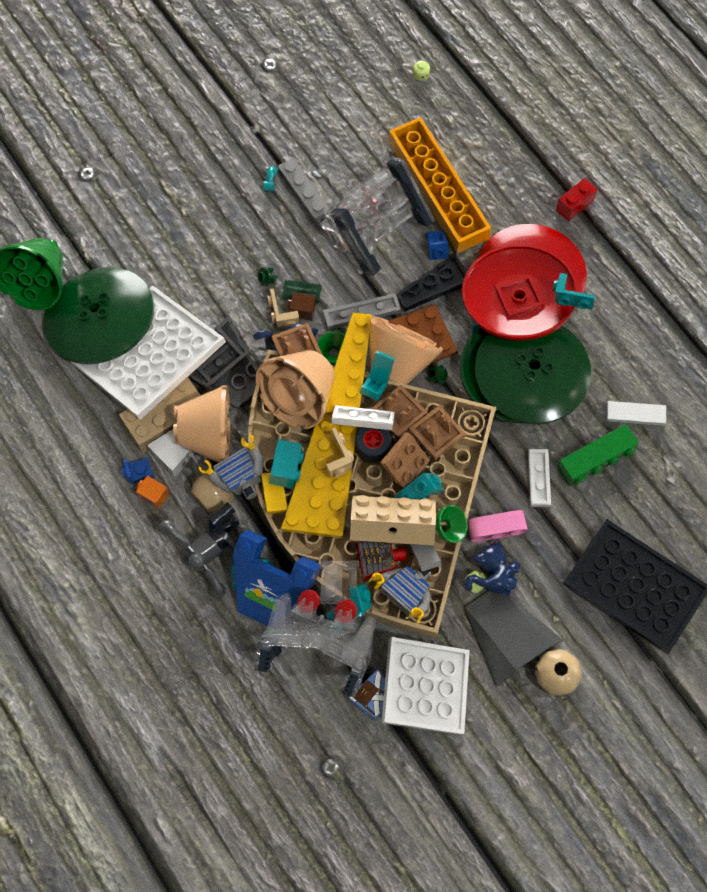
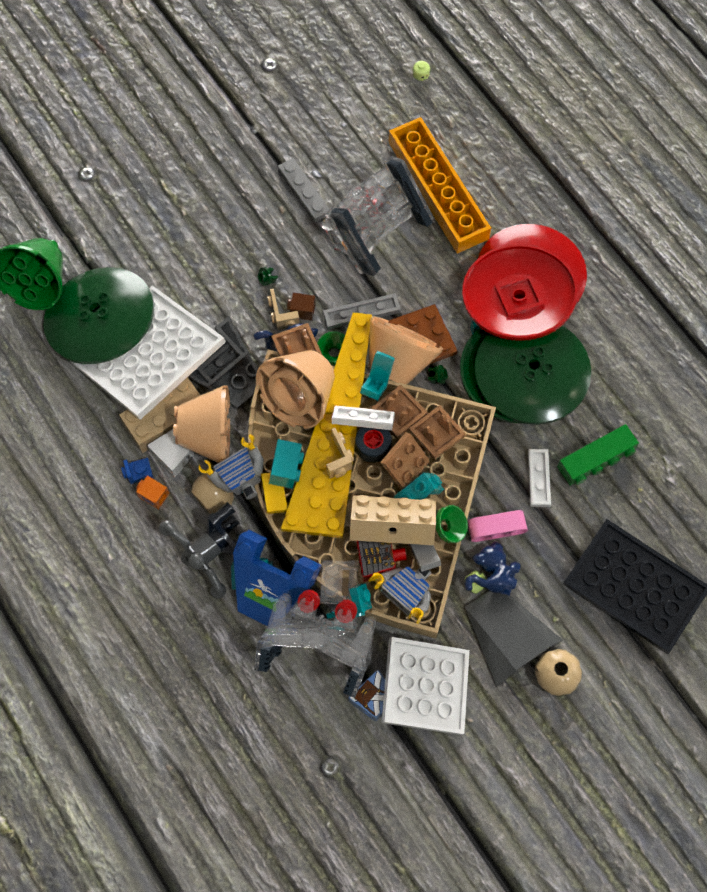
(271, 172): teal arm -> none
(288, 292): clear green tile -> none
(437, 245): blue bracket -> none
(442, 280): black wing -> none
(571, 298): teal bracket -> none
(576, 199): red brick -> none
(636, 413): white tile -> none

